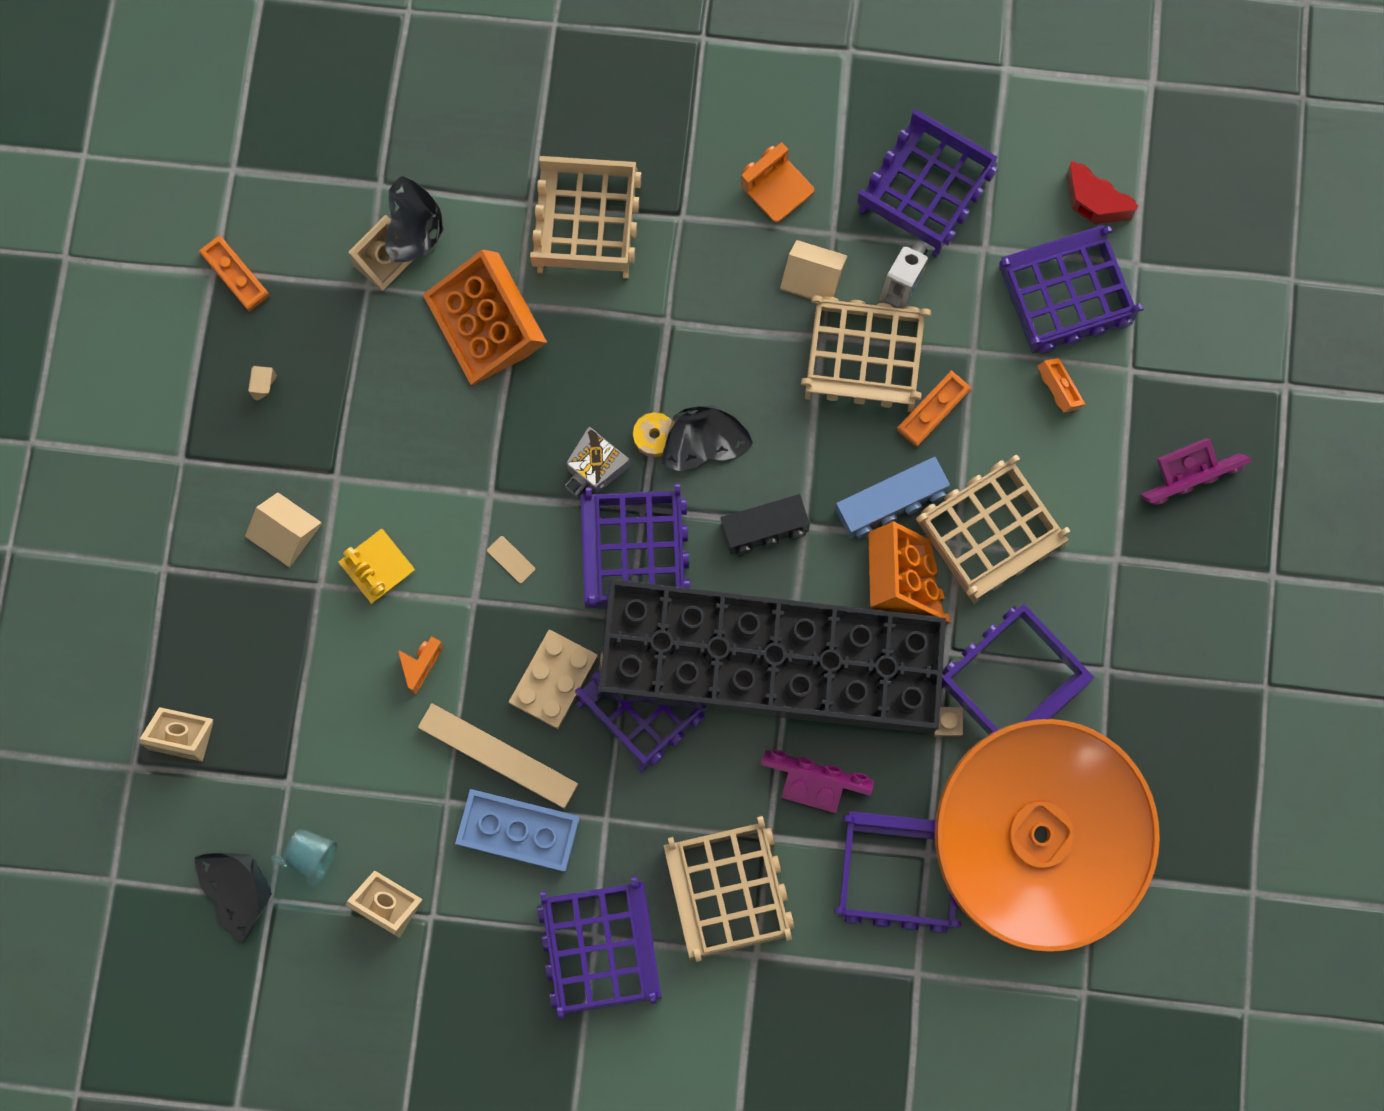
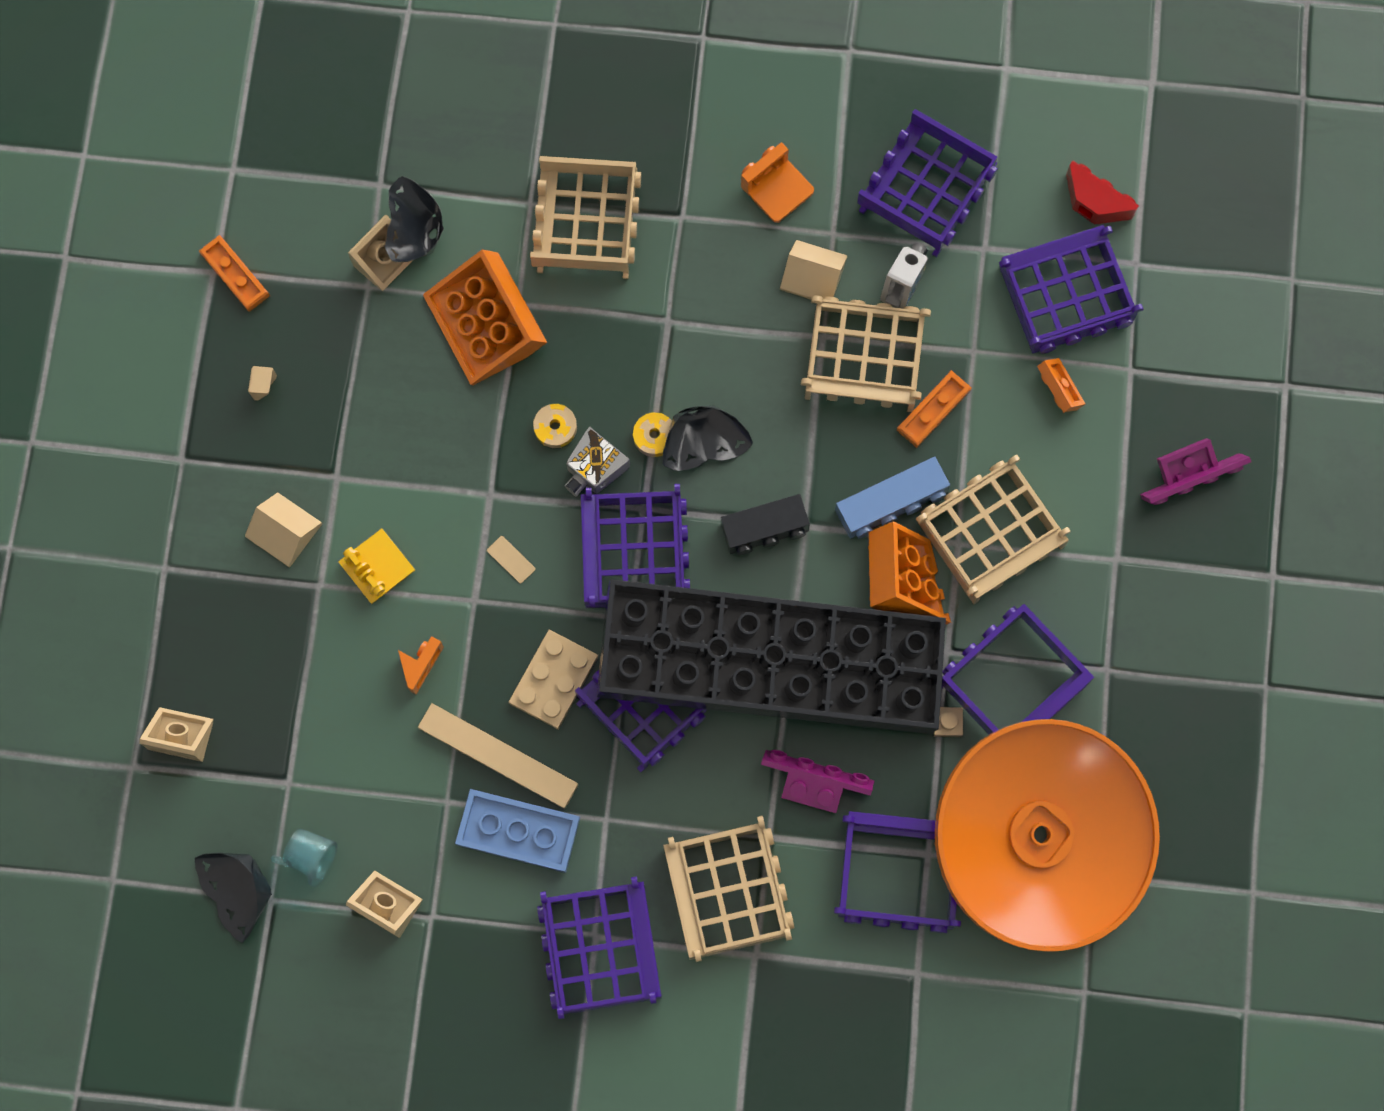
(551, 414): none -> tan piece

